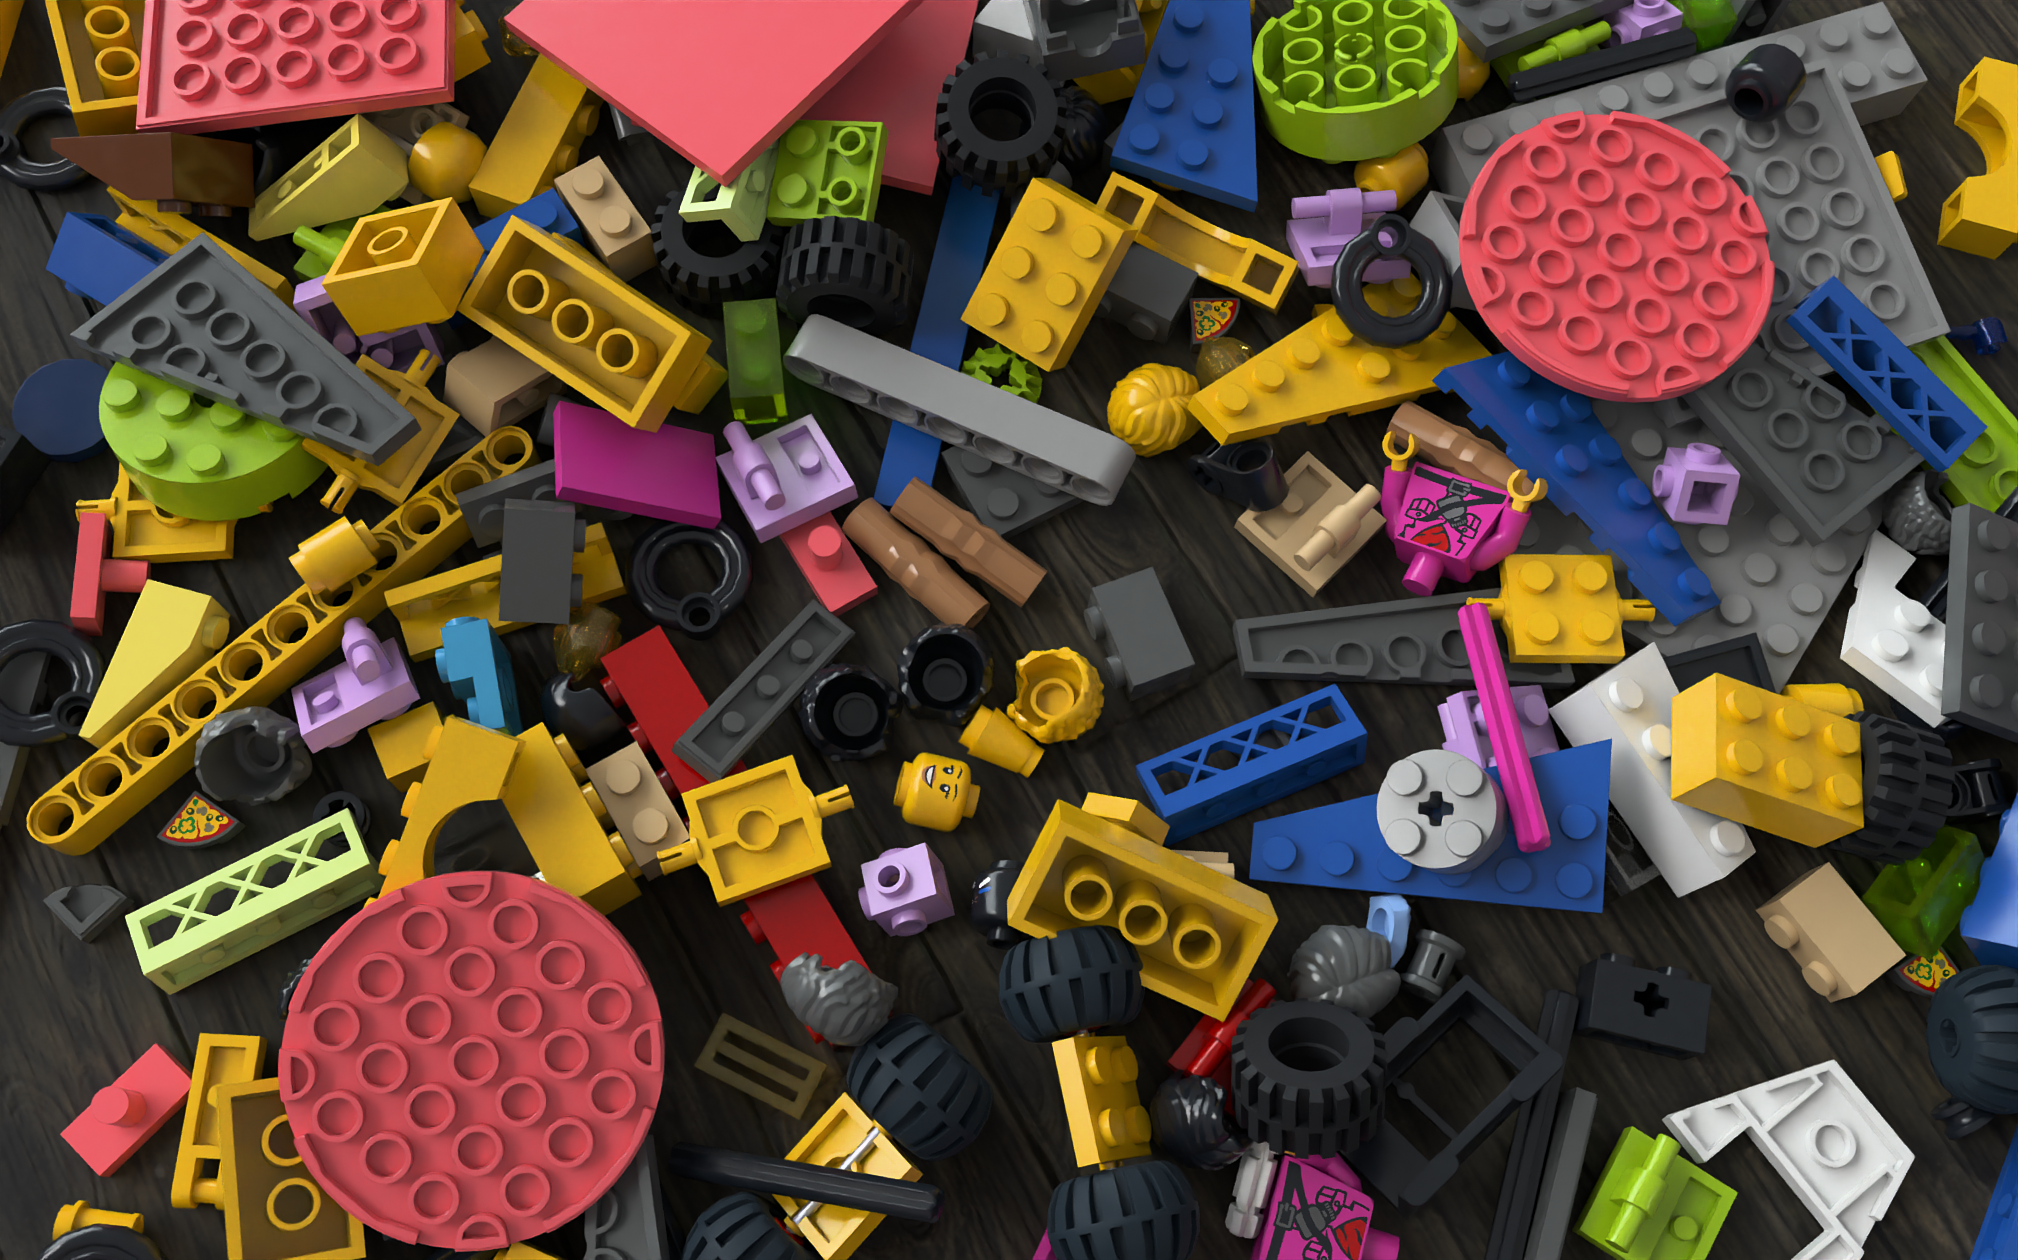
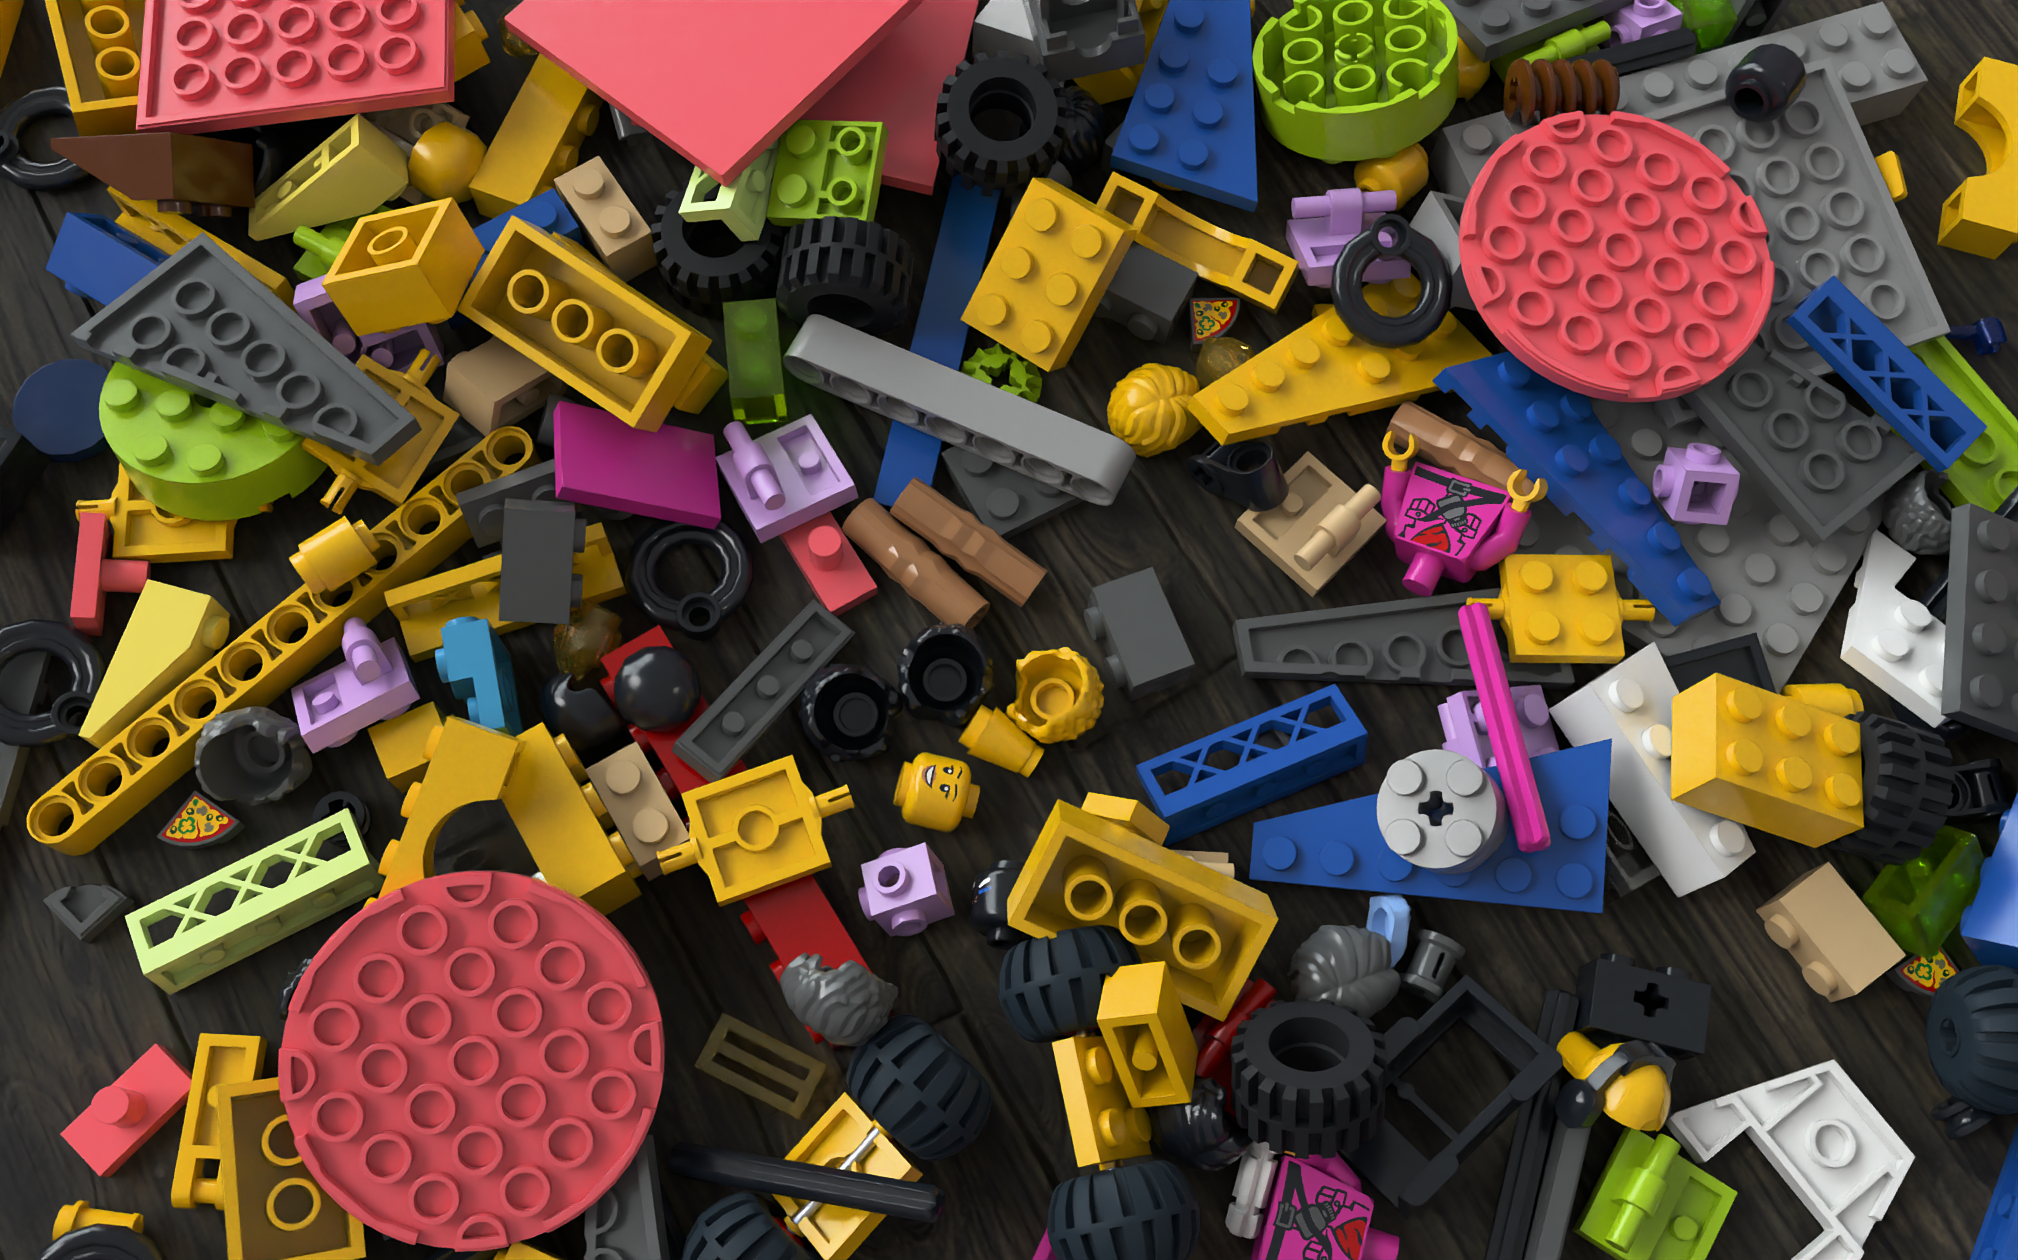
(657, 689): none -> black hair
(1148, 1035): none -> yellow brick
(1560, 88): none -> reddish brown piece
(1622, 1079): none -> cap

